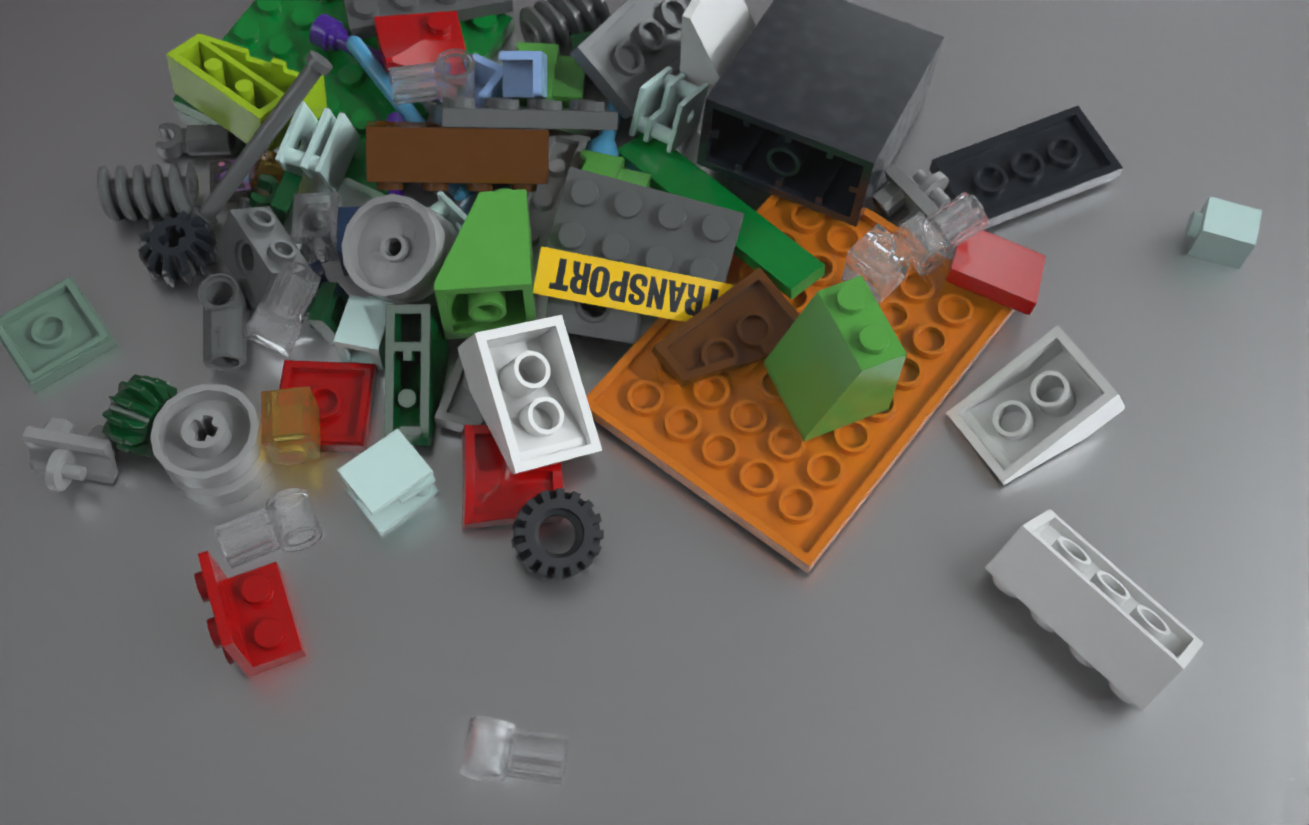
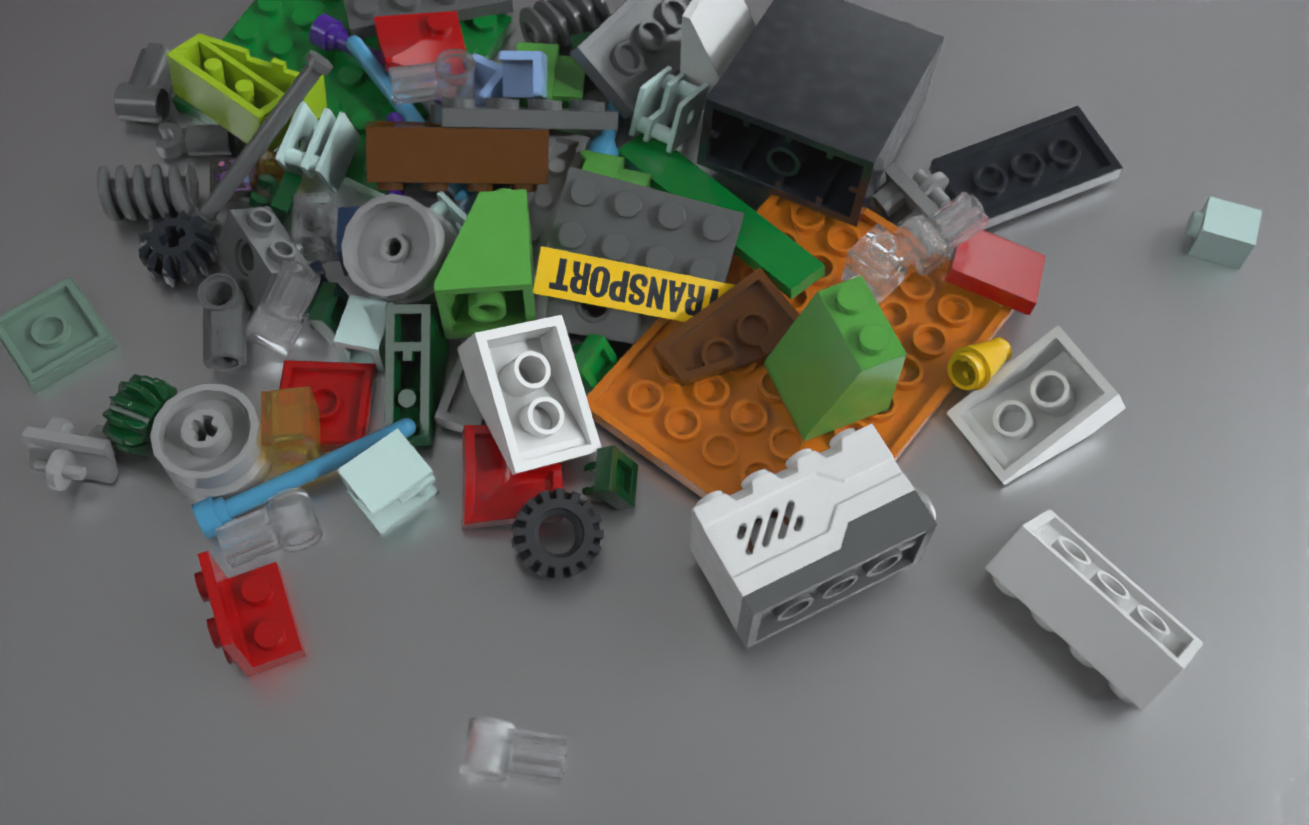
(147, 93): none -> dark grey piece
(219, 511): none -> dark azure piece
(594, 360): none -> green tile
(613, 478): none -> dark green tile
(810, 533): none -> white piece
(976, 364): none -> yellow cone

